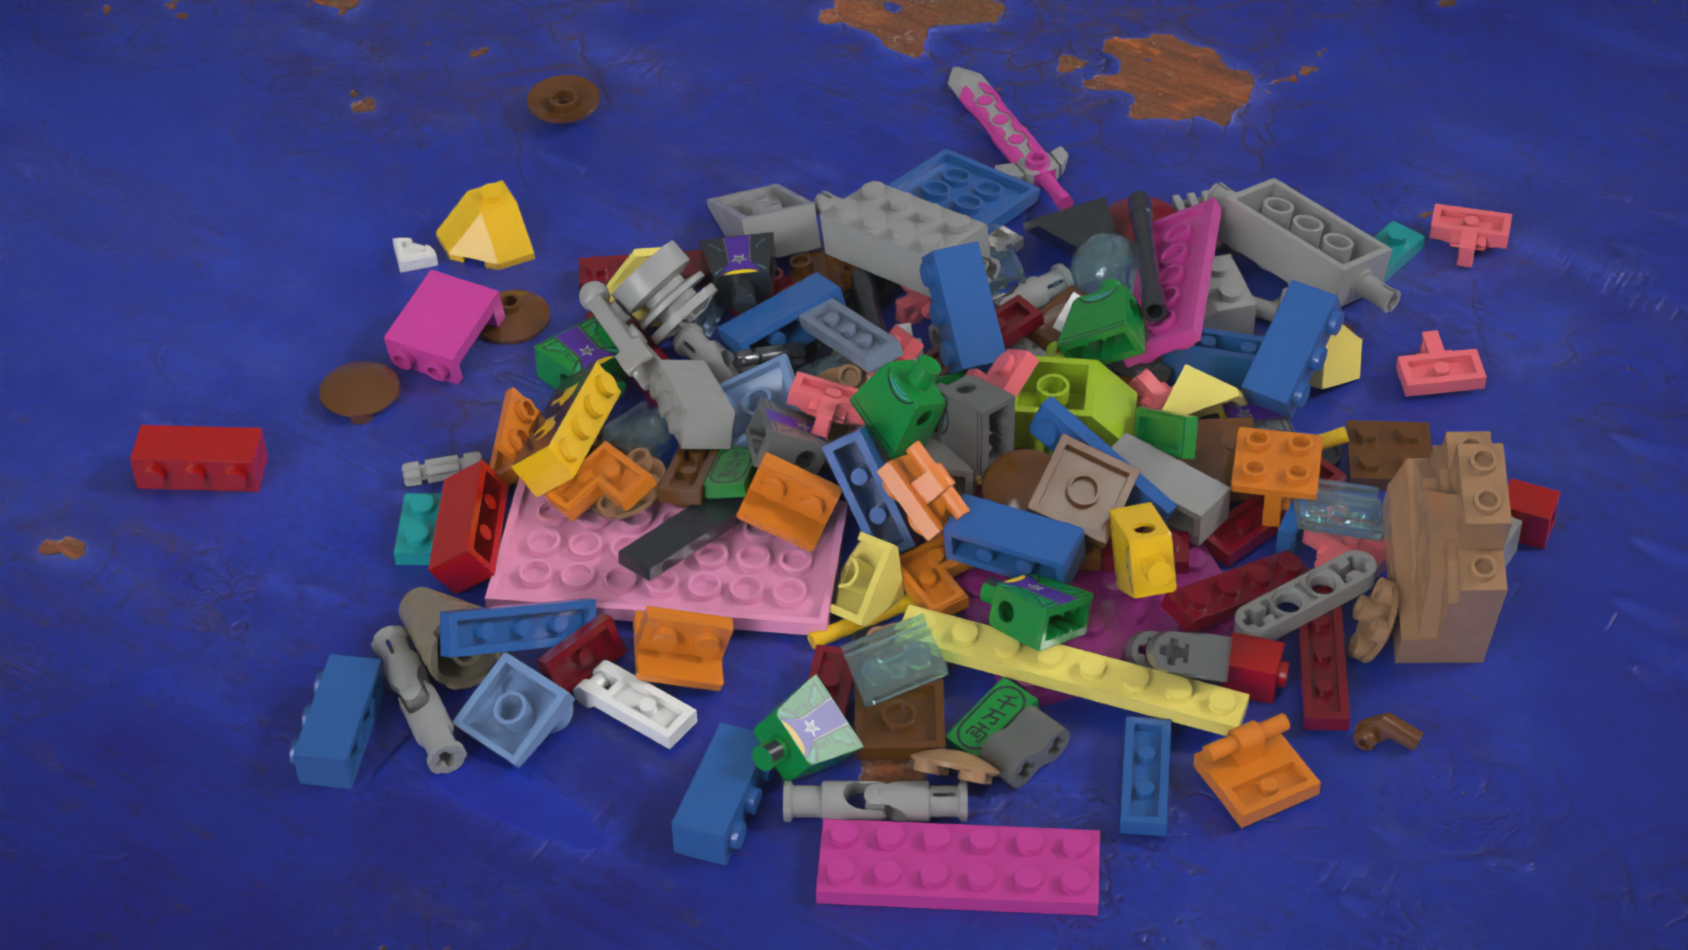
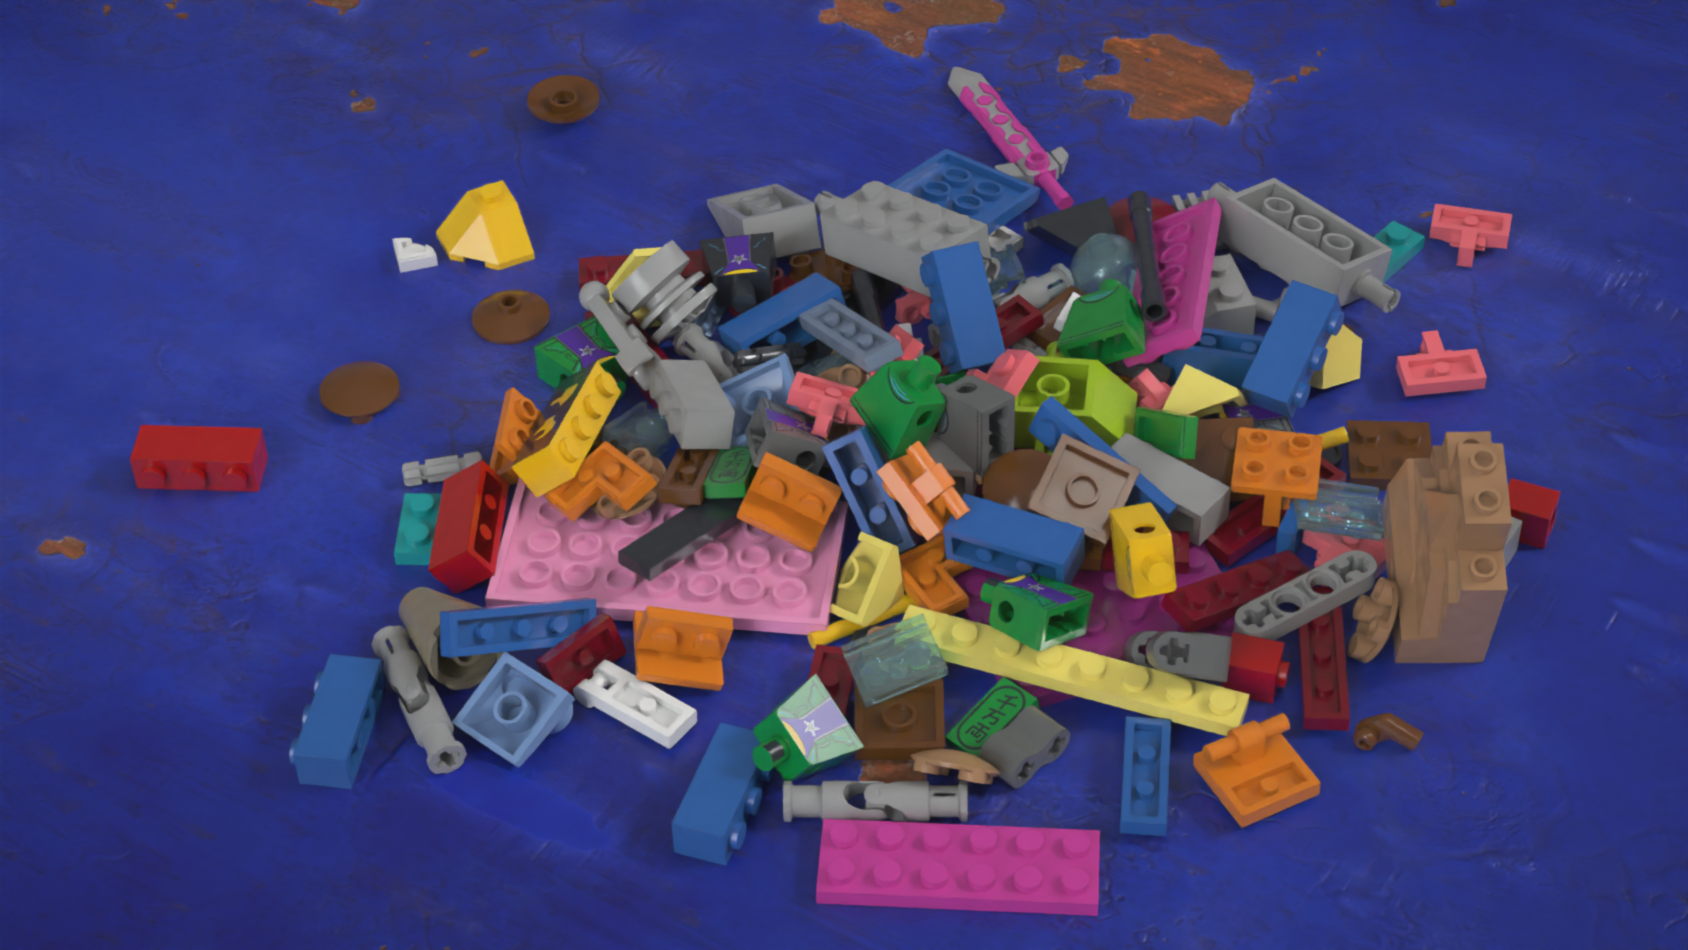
(442, 325): dark pink panel -> none

